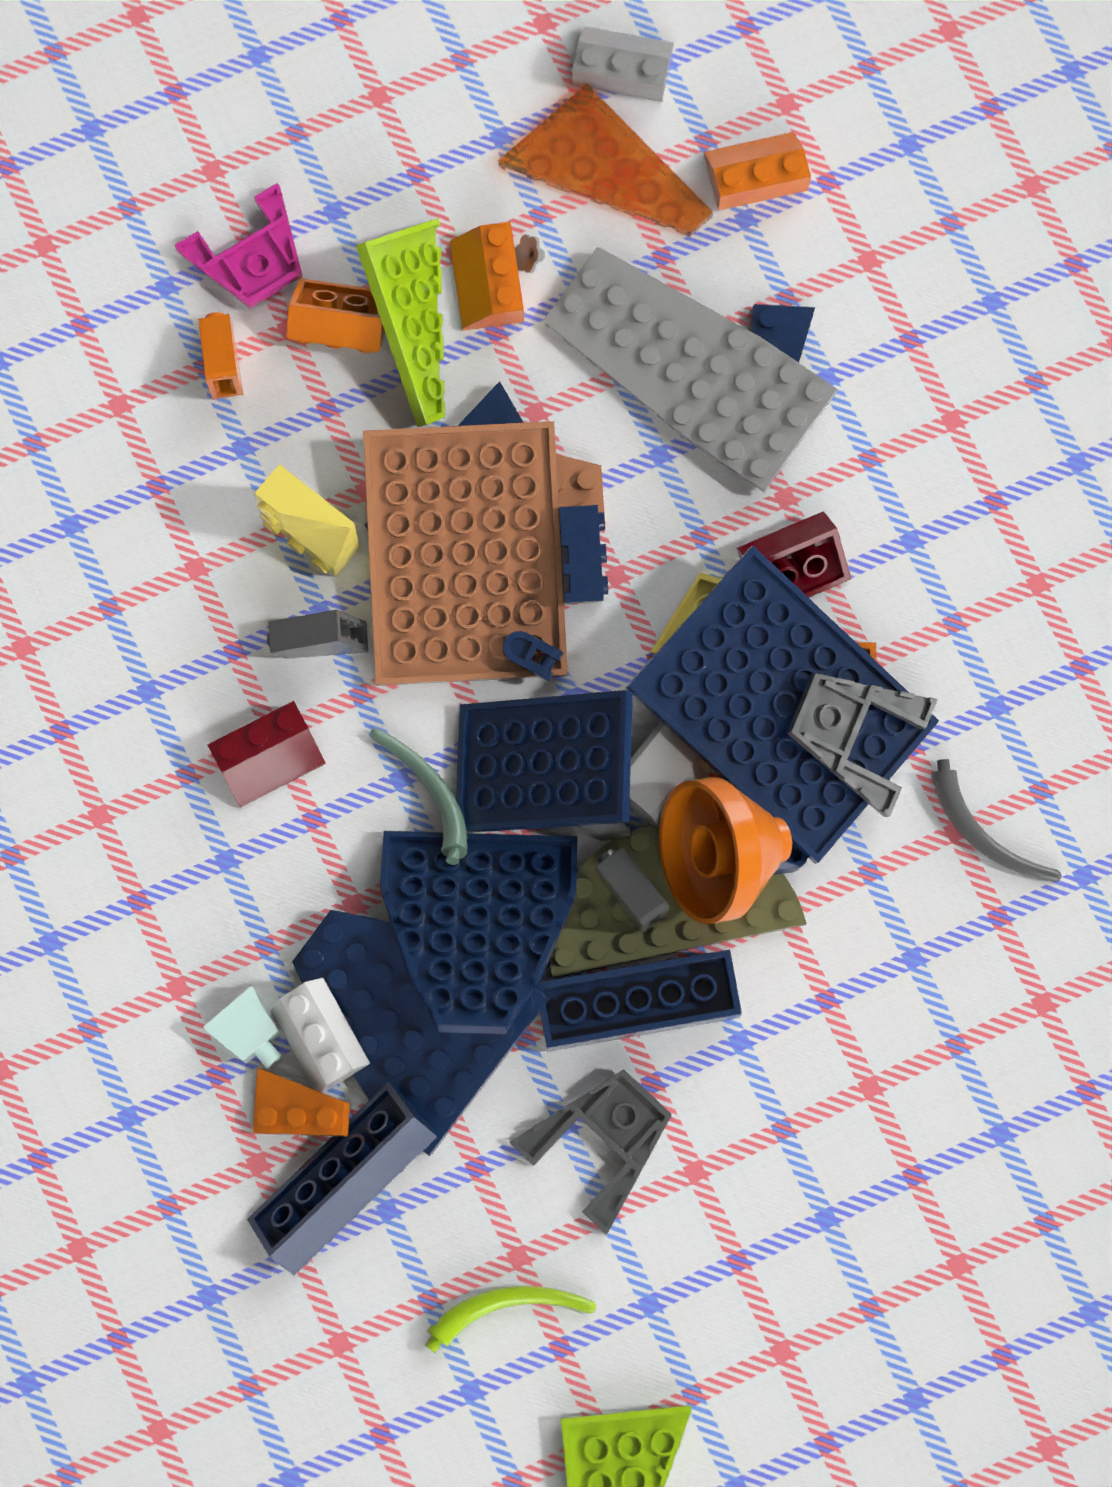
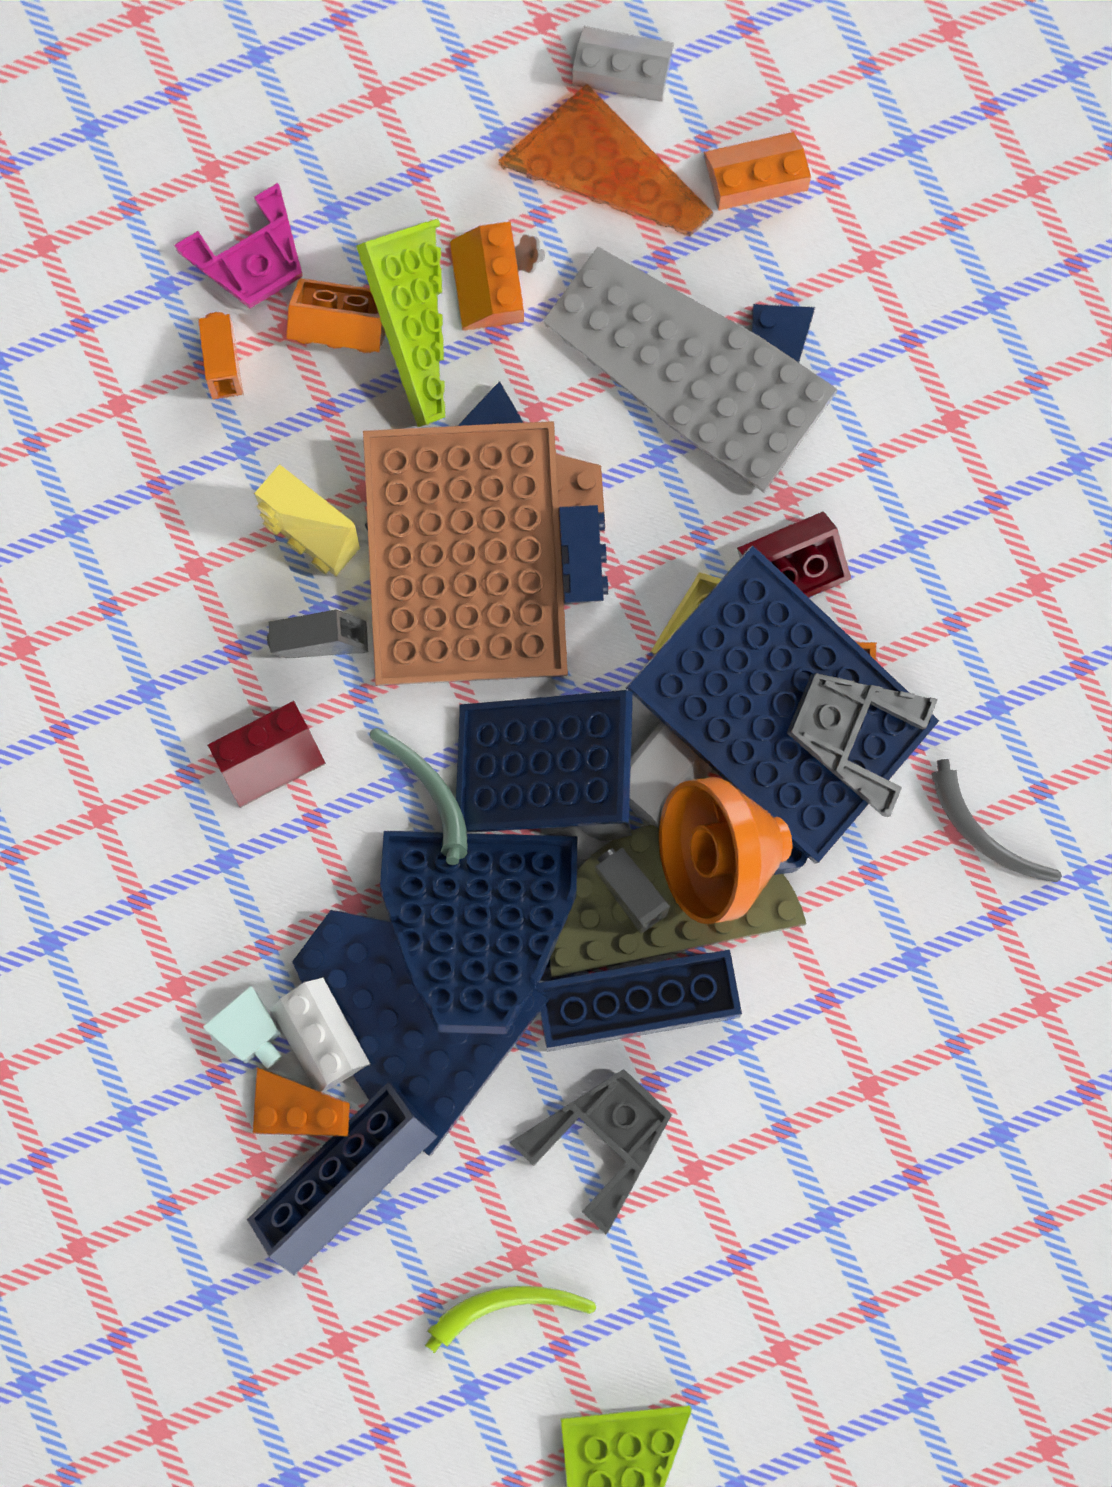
(520, 649): dark blue plate -> none

